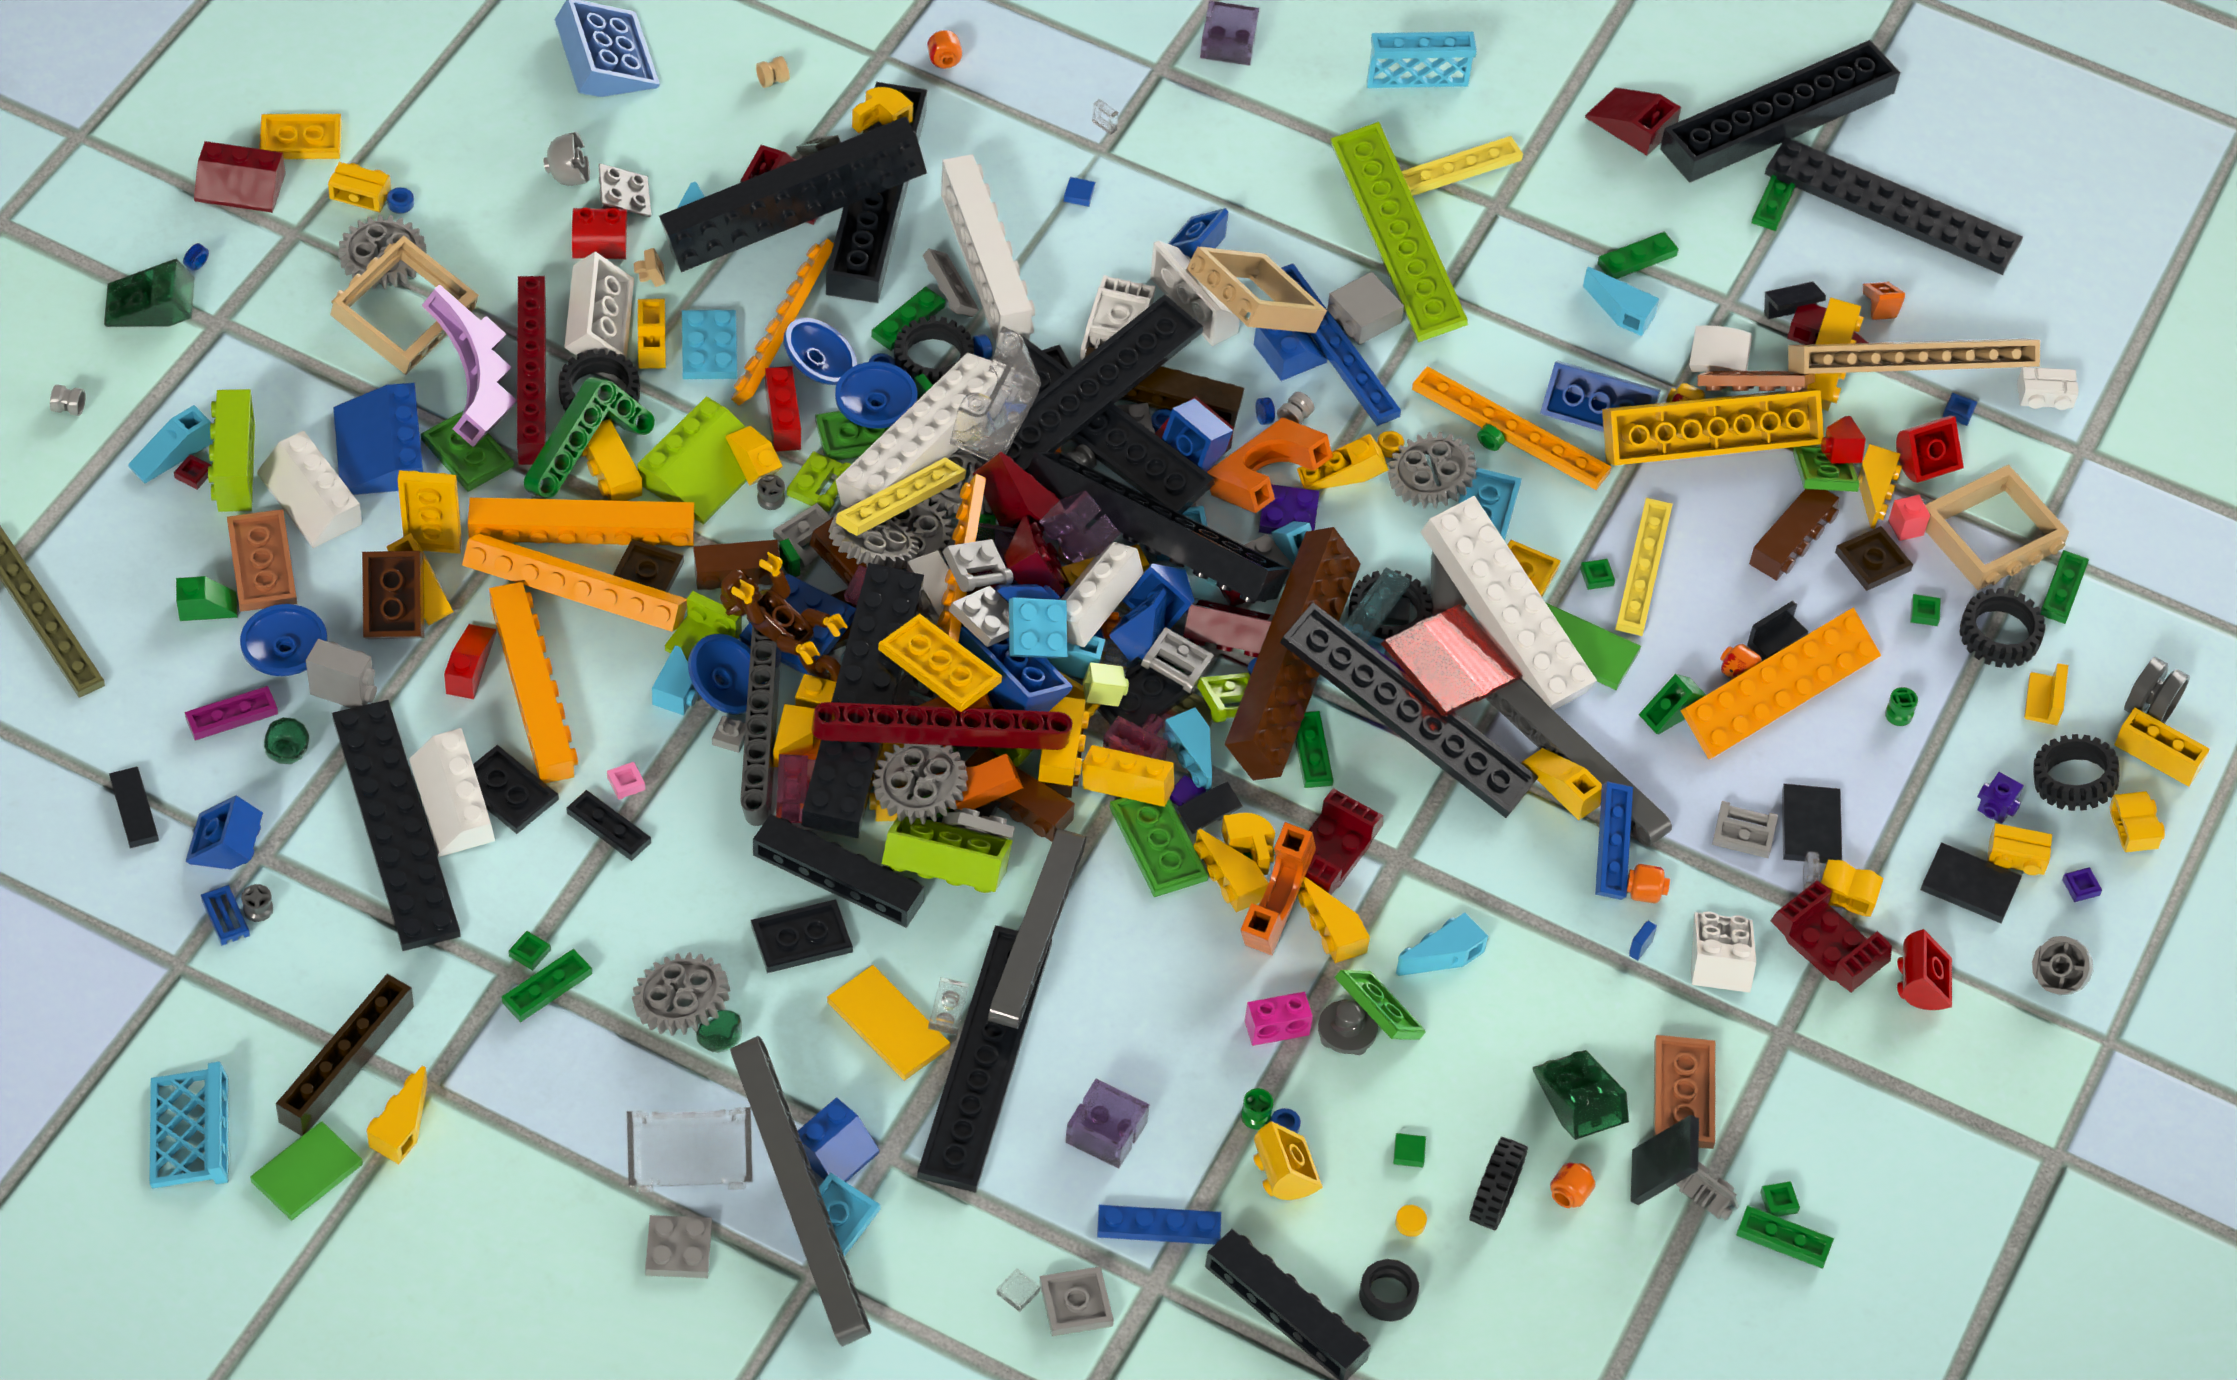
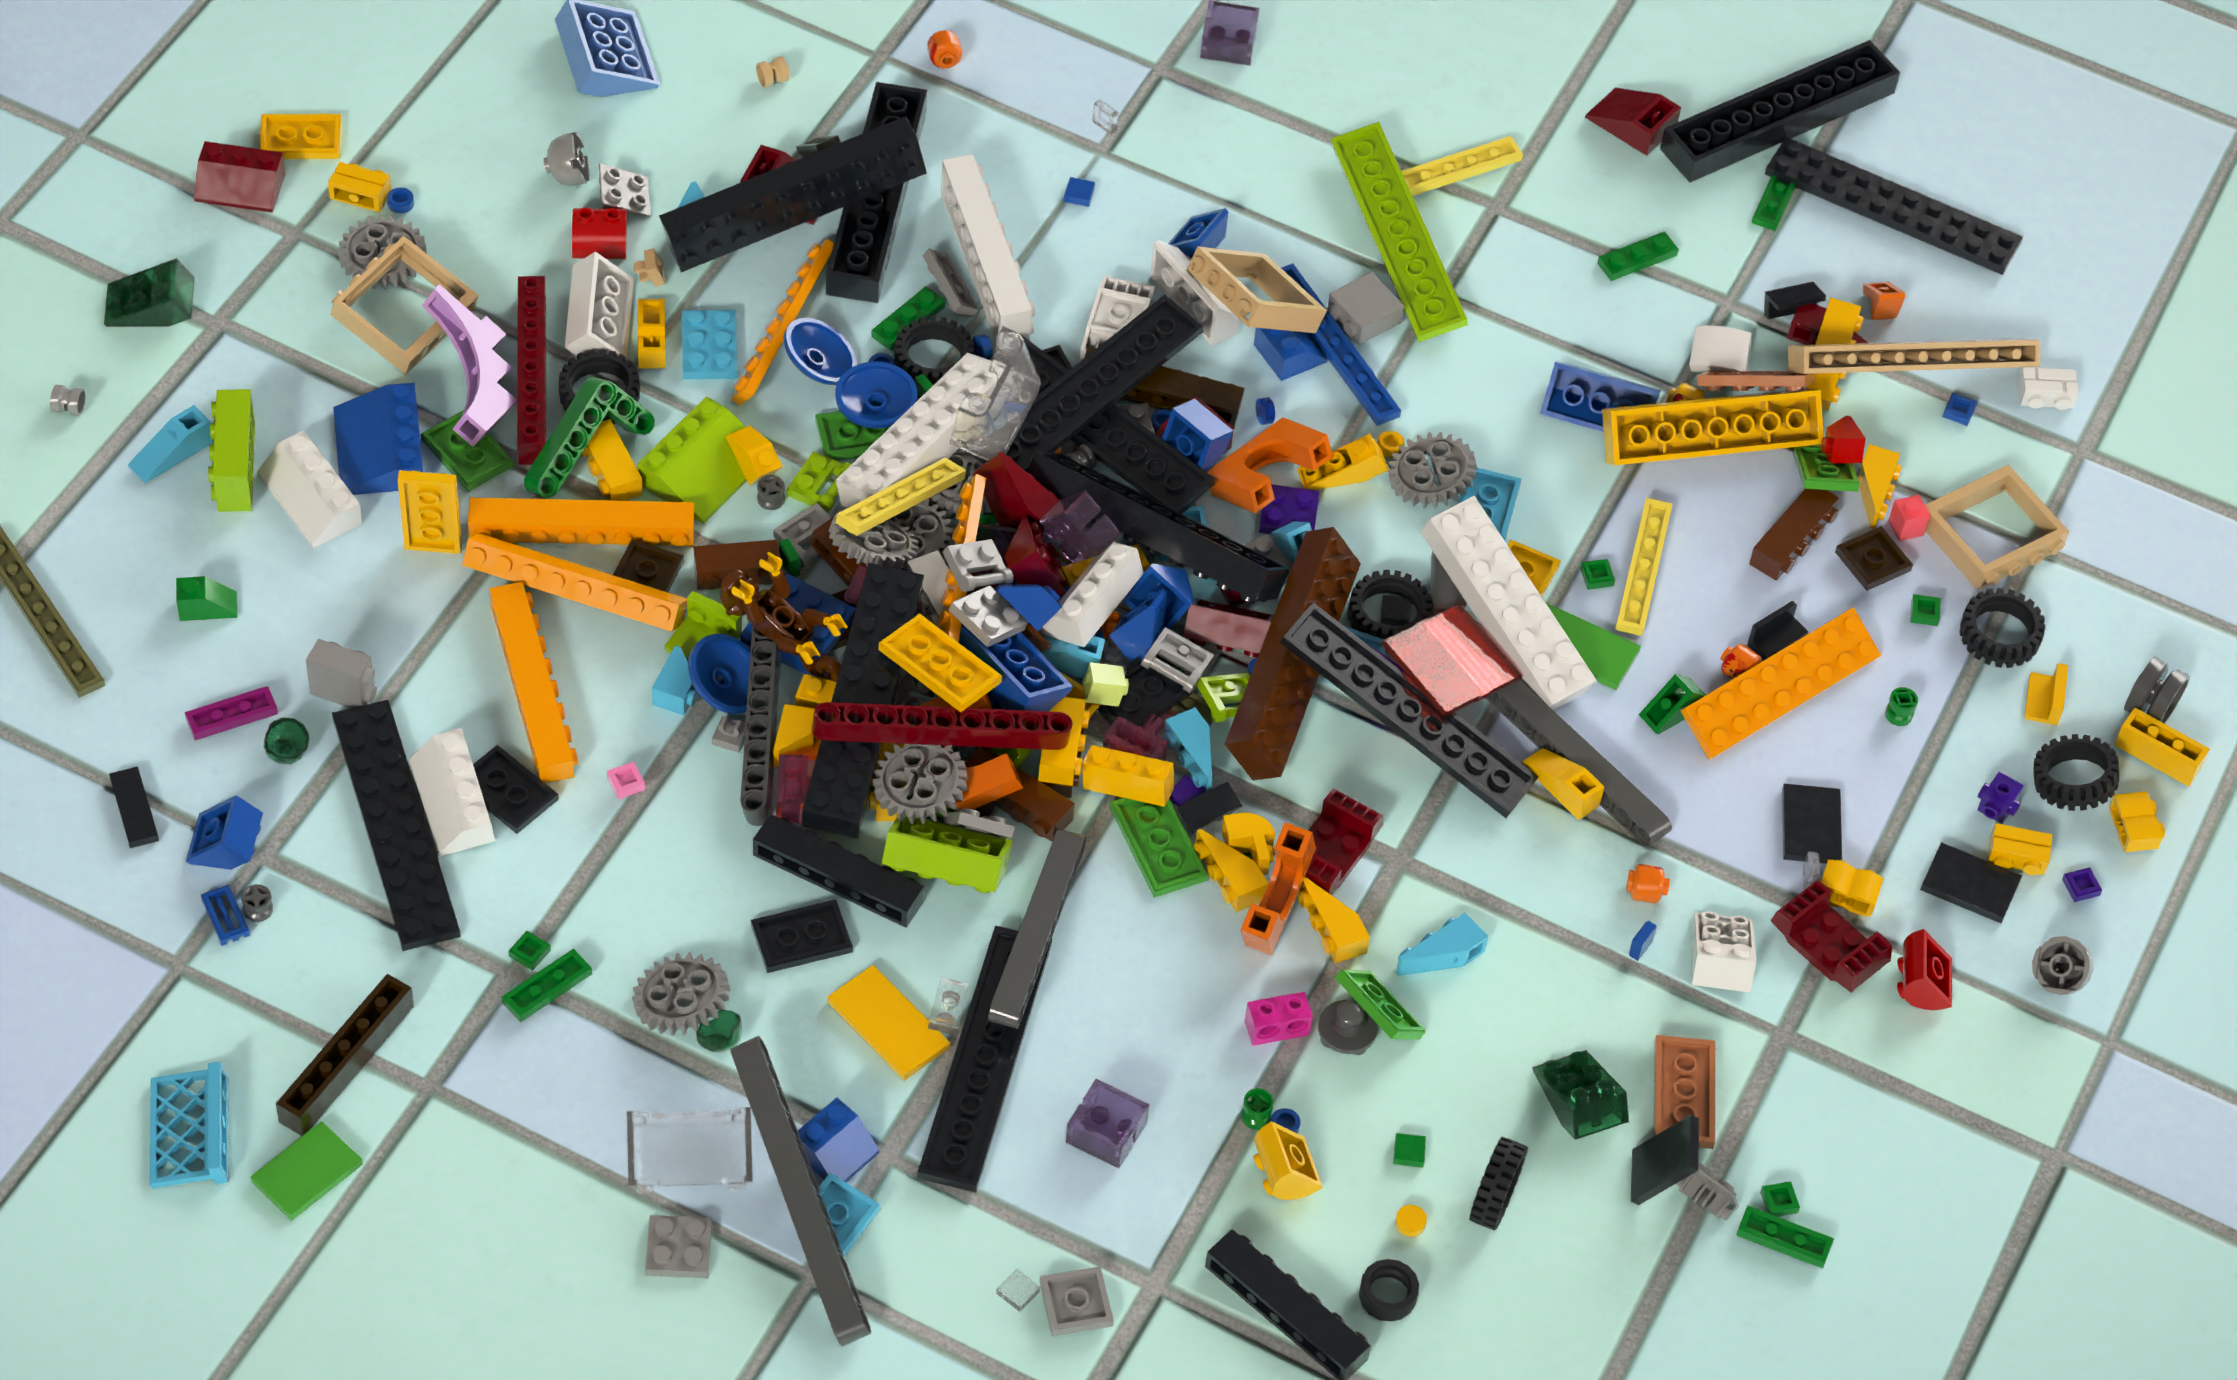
(192, 471): dark red tile -> none
(196, 257): clear blue tile -> none
(261, 560): nougat plate -> none
(279, 630): blue dish -> none
(393, 594): reddish brown brick -> none
(398, 1126): yellow slope -> none
(435, 601): yellow slope -> none
(468, 661): red slope -> none
(608, 825): black tile -> none
(783, 408): red brick -> none
(881, 106): yellow brick -> none
(1037, 628): medium azure plate -> none
(1159, 1224): blue plate -> none
(1297, 408): light grey wheel -> none
(1313, 752): green tile -> none
(1377, 604): clear light blue tile -> none
(1420, 47): medium azure fence -> none
(1490, 437): green tile -> none
(1513, 427): light orange plate -> none
(1572, 1185): orange head -> none
(1614, 840): blue plate -> none
(1623, 303): medium azure slope -> none
(1744, 835): light grey plate -> none
(1930, 449): red brick -> none
(2064, 586): green tile -> none

